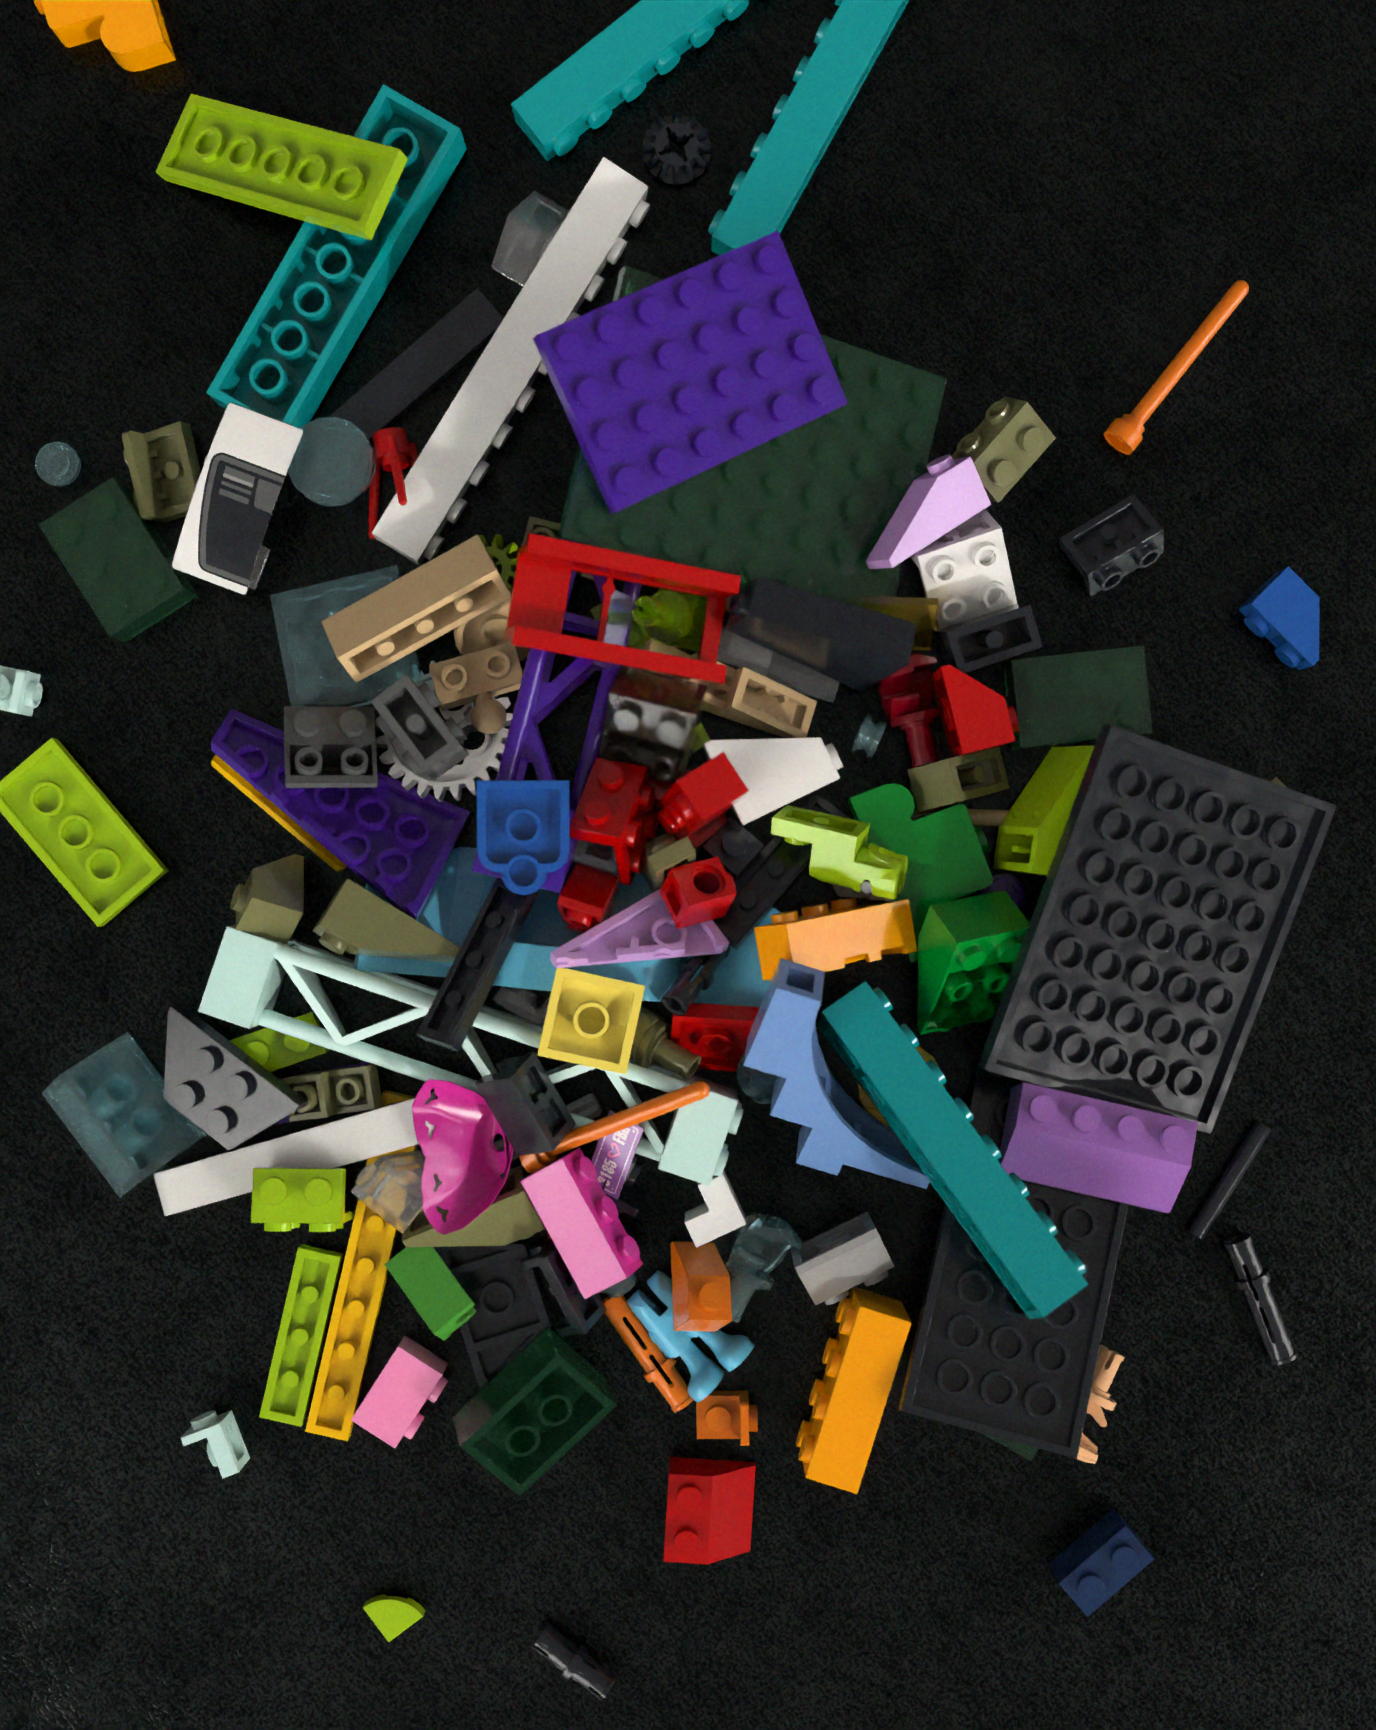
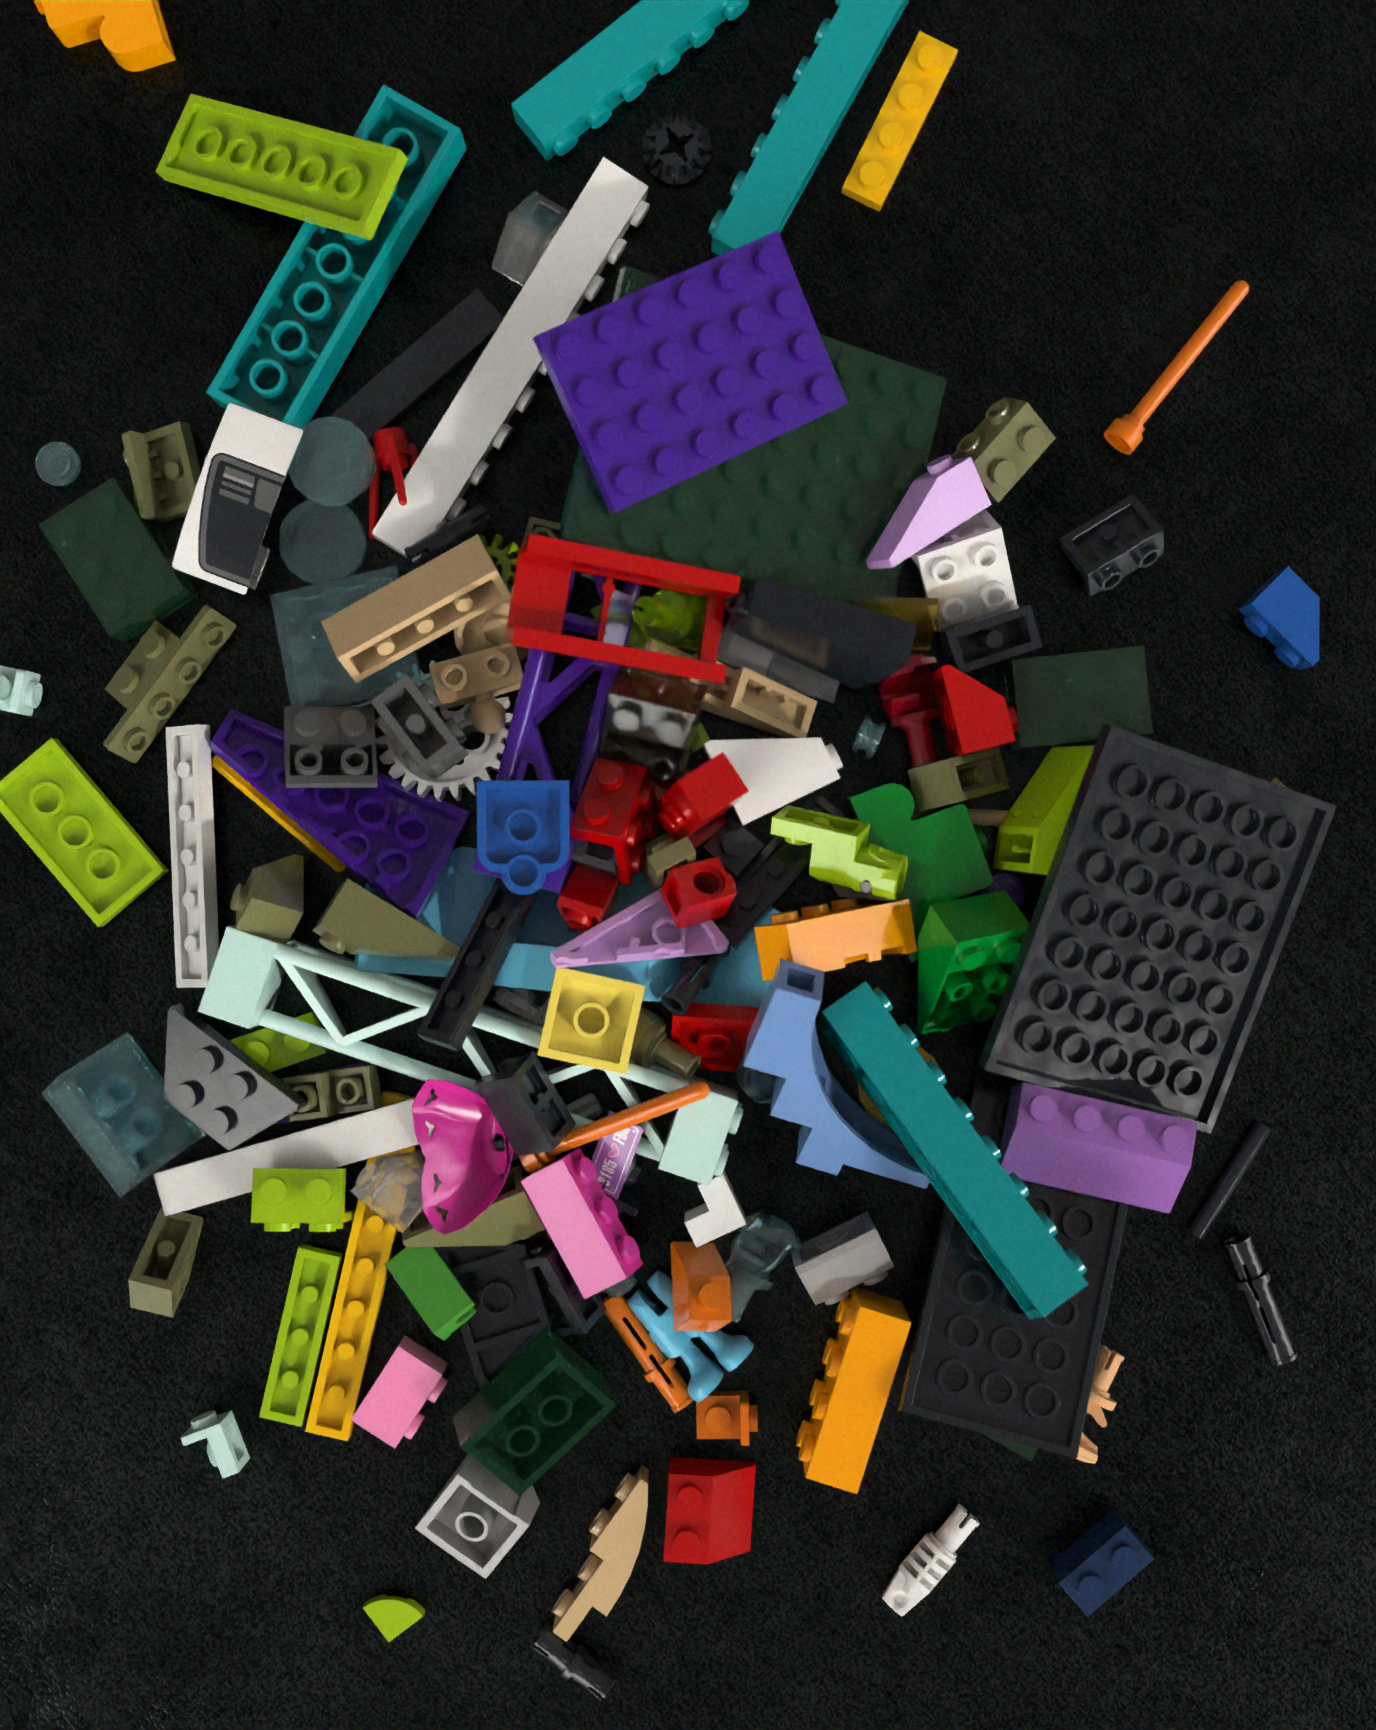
(160, 677): none -> olive bracket
(165, 1263): none -> olive slope
(192, 853): none -> white plate
(322, 542): none -> clear light blue tile
(449, 535): none -> black pin
(477, 1517): none -> light grey slope
(616, 1543): none -> tan slope
(899, 121): none -> yellow plate
(928, 1562): none -> white hinge

